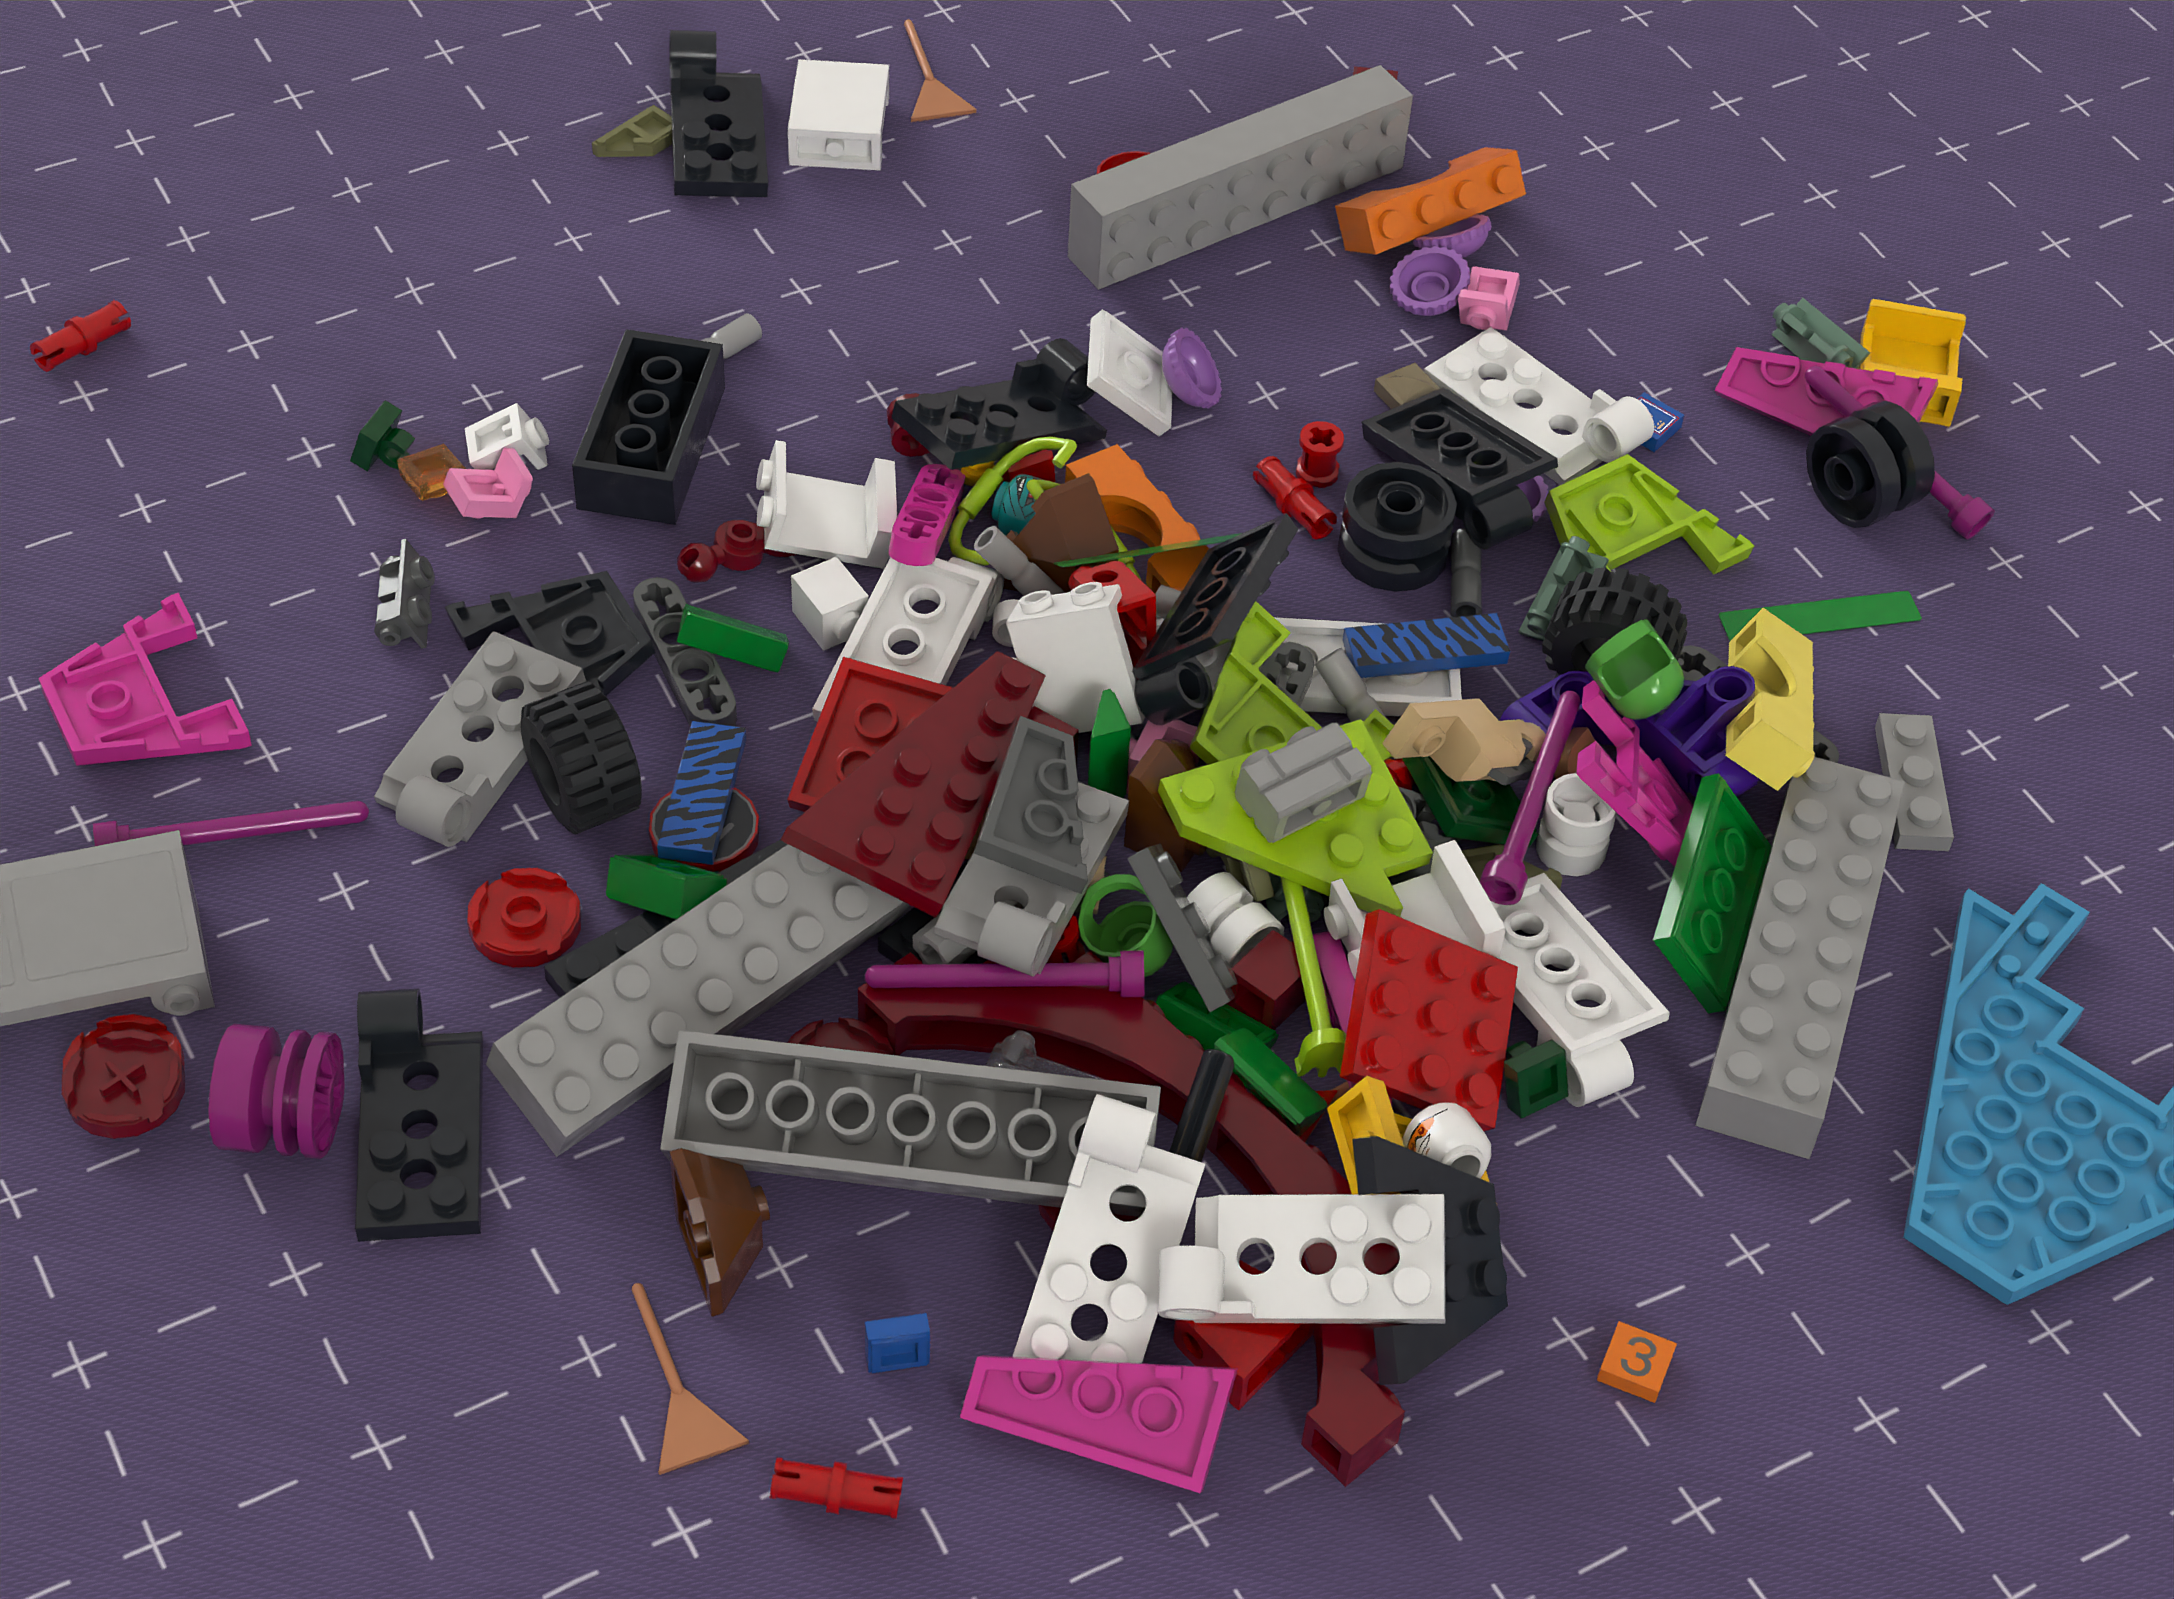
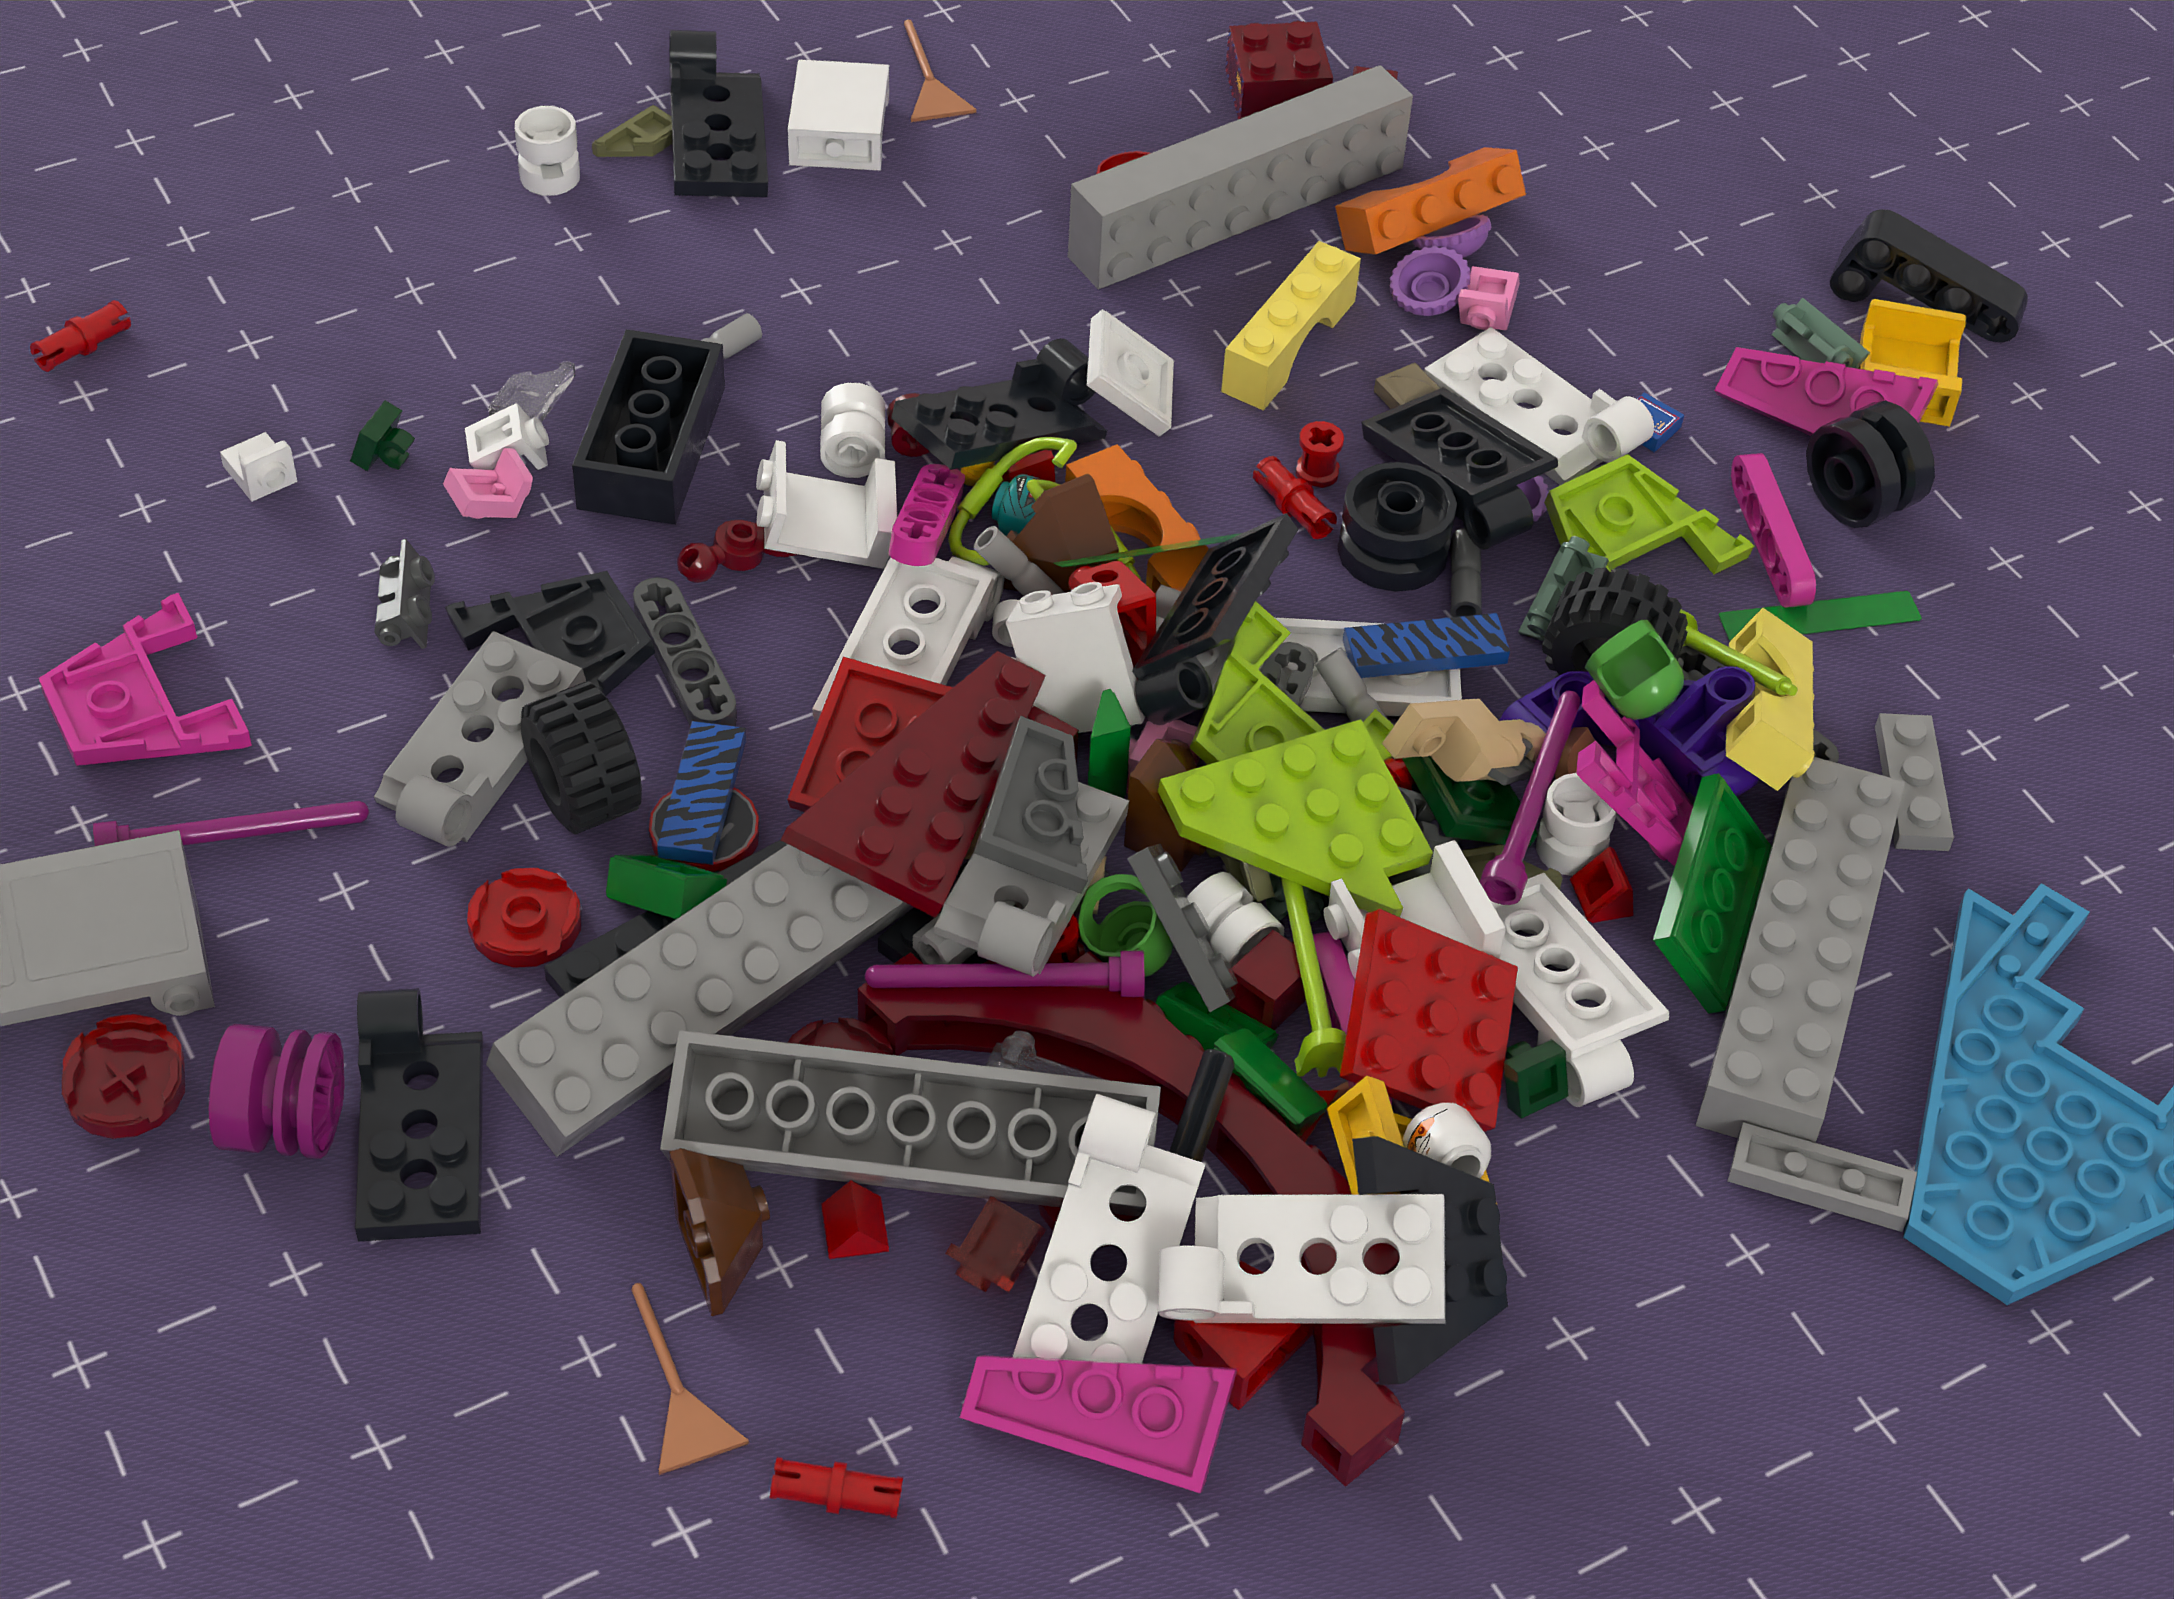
(260, 465): none -> white bracket
(427, 471): clear orange plate -> none
(534, 392): none -> clear tile
(547, 150): none -> white wheel
(732, 638): green slope -> none
(827, 602): white brick -> none
(852, 429): none -> white wheel
(854, 1222): none -> red slope
(897, 1343): blue tile -> none
(996, 1247): none -> clear red bracket
(1191, 370): medium lavender hat -> none
(1265, 349): none -> light yellow arch
(1274, 64): none -> dark red brick
(1301, 781): light grey brick -> none
(1604, 888): none -> red slope
(1636, 1362): orange tile -> none
(1731, 657): none -> lime piece
(1773, 530): none -> dark pink beam
(1822, 1177): none -> light grey plate
(1931, 272): none -> black beam
(1967, 513): magenta piece -> none

